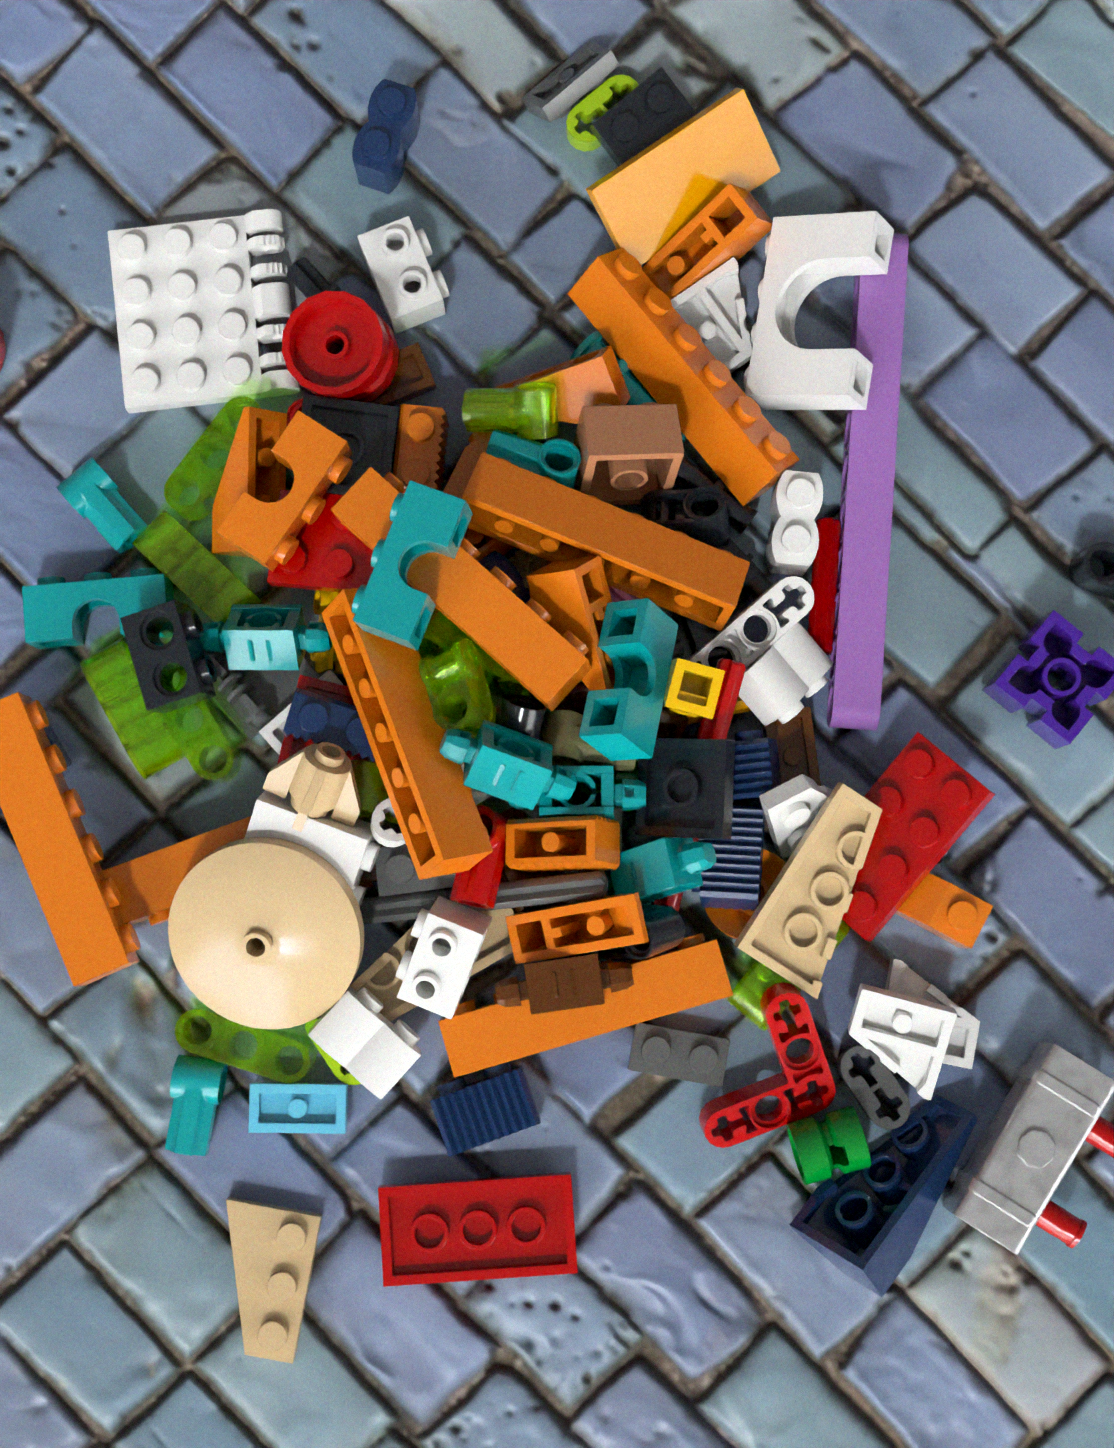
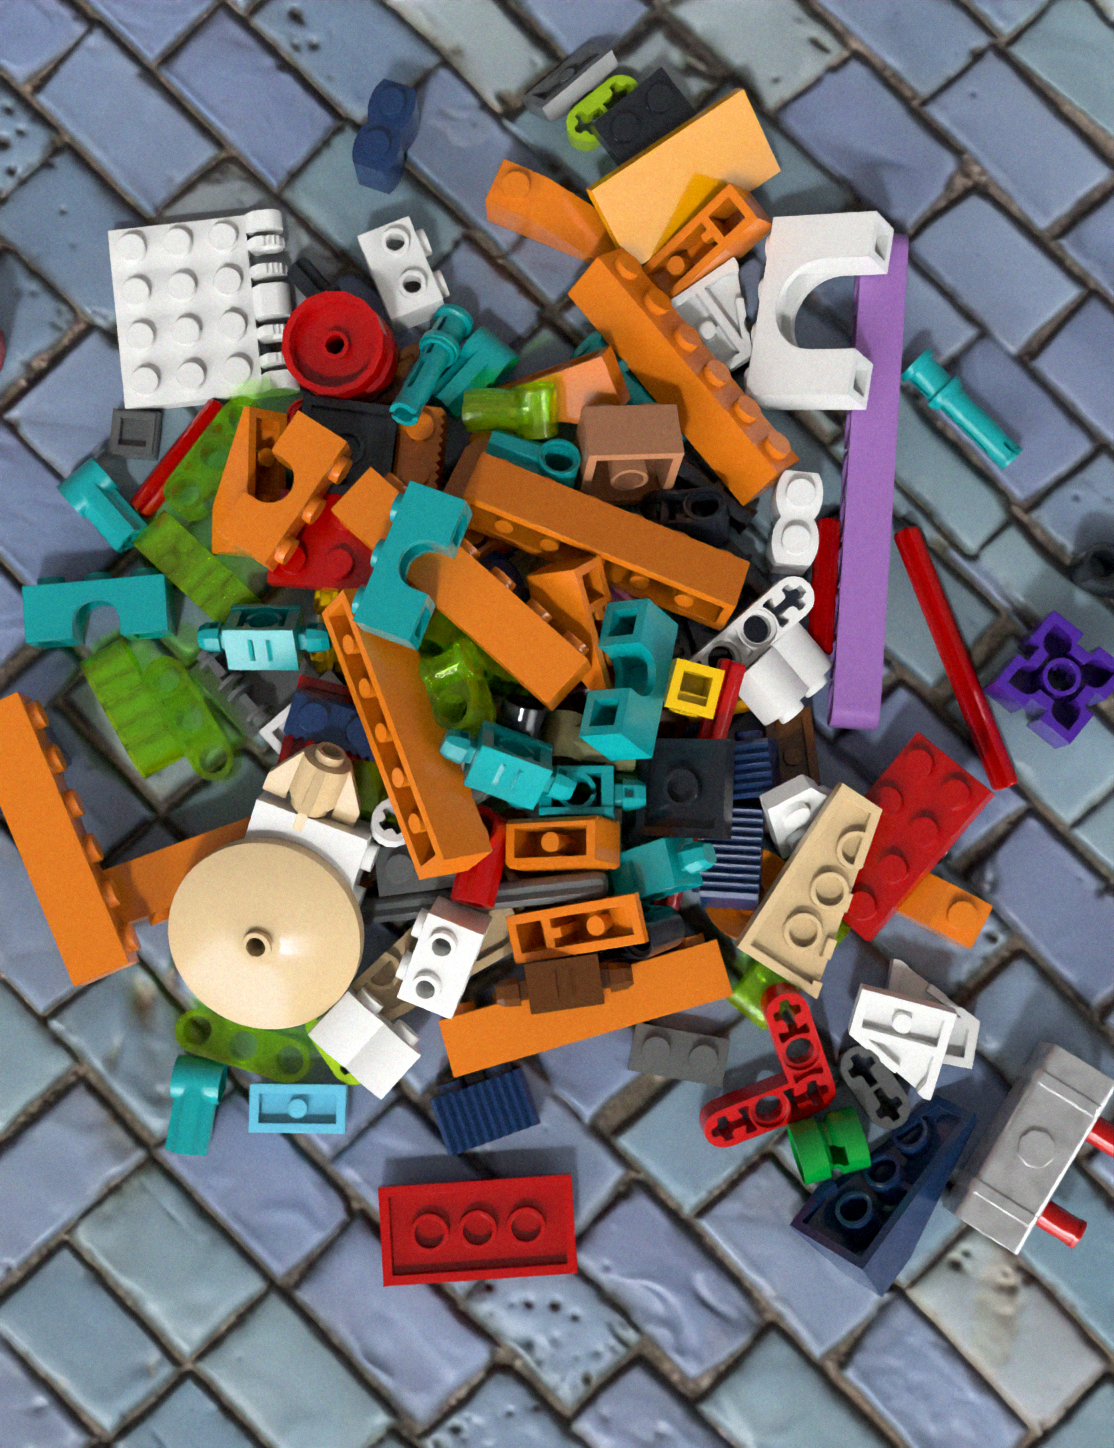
(135, 434): none -> dark grey tile
(151, 493): none -> red axle
(158, 662): black brick -> none
(272, 1273): tan wing -> none
(437, 351): none -> teal pin
(481, 364): none -> teal piece
(546, 213): none -> orange slope
(946, 394): none -> teal pin
(955, 658): none -> red axle

